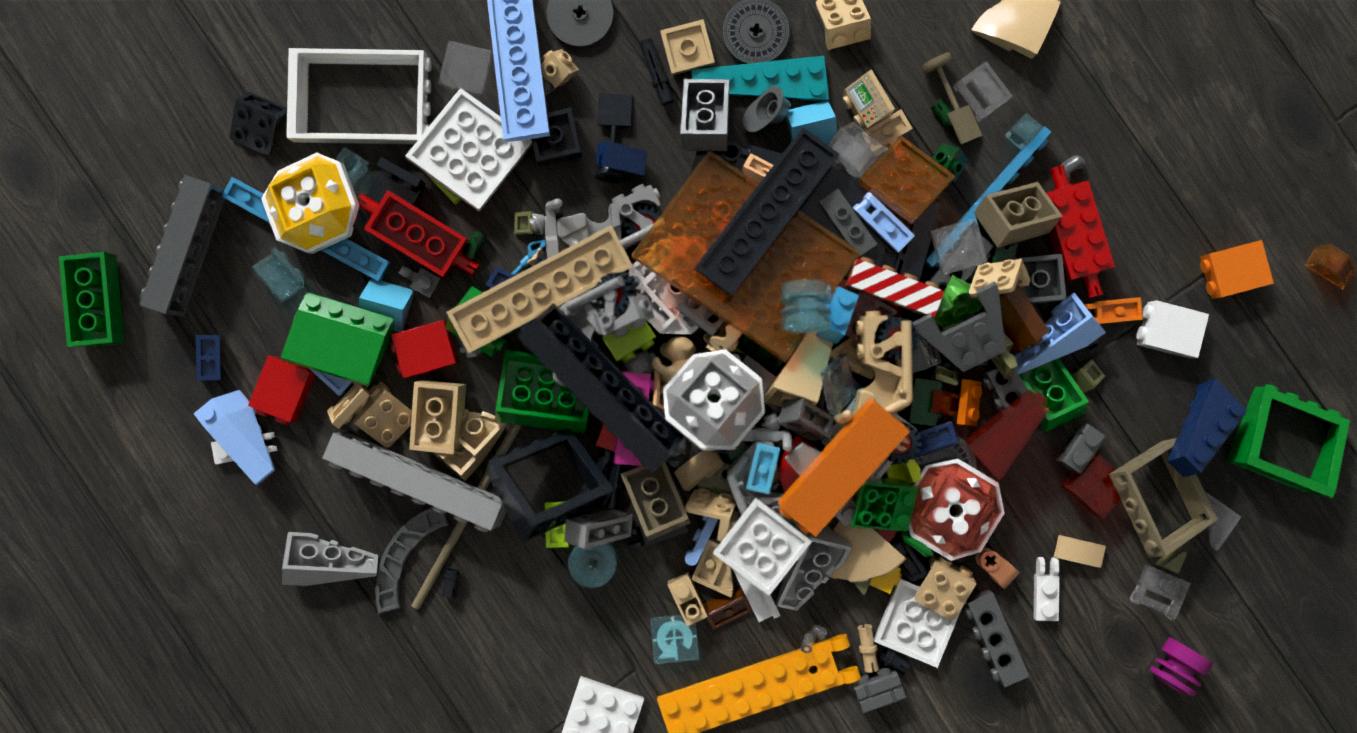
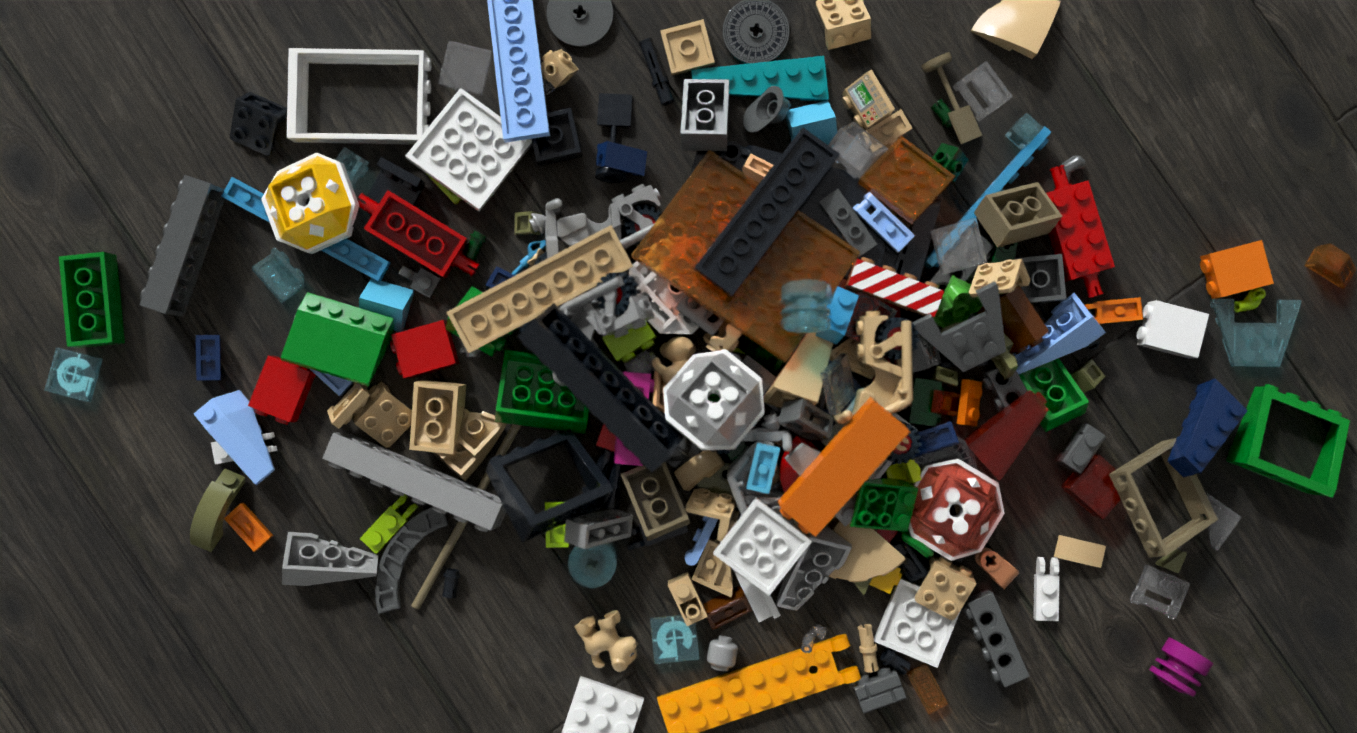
(73, 374): none -> clear light blue tile
(209, 516): none -> olive arch
(248, 527): none -> orange plate
(387, 525): none -> lime hinge
(621, 649): none -> tan animal
(722, 653): none -> light grey head
(927, 688): none -> clear orange tile
(1251, 300): none -> lime arm
(1256, 342): none -> clear light blue wing

